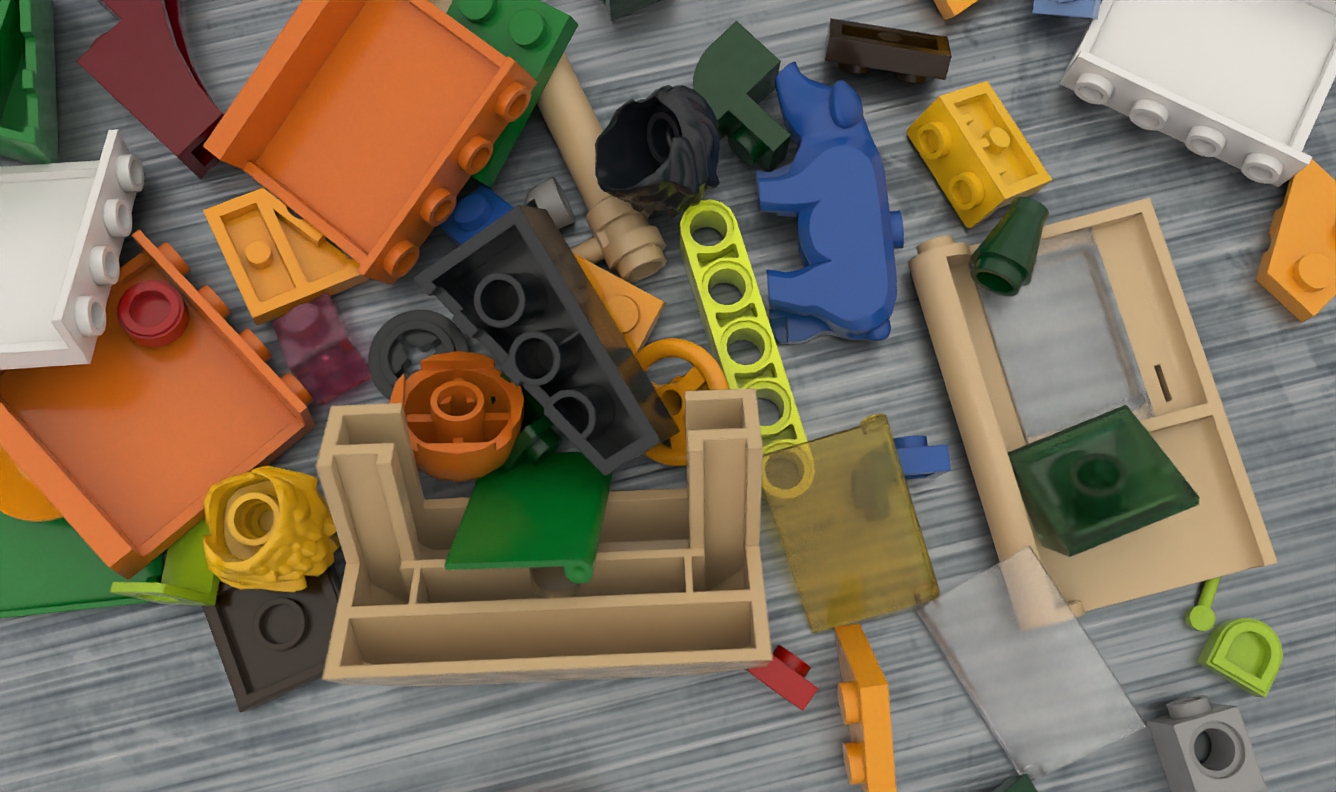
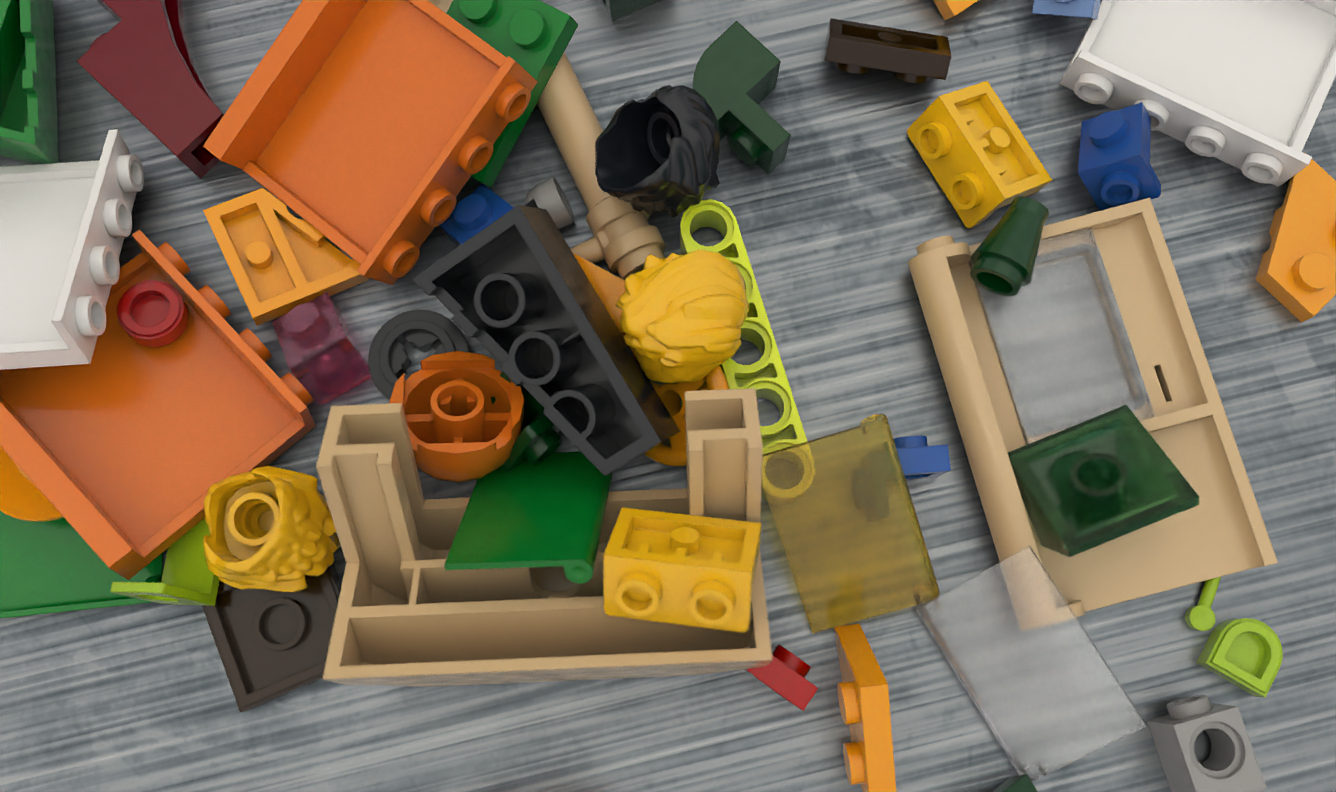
(681, 569): none -> yellow bracket
(683, 314): none -> yellow hair
(842, 218): blue animal -> none
(1117, 157): none -> blue bracket

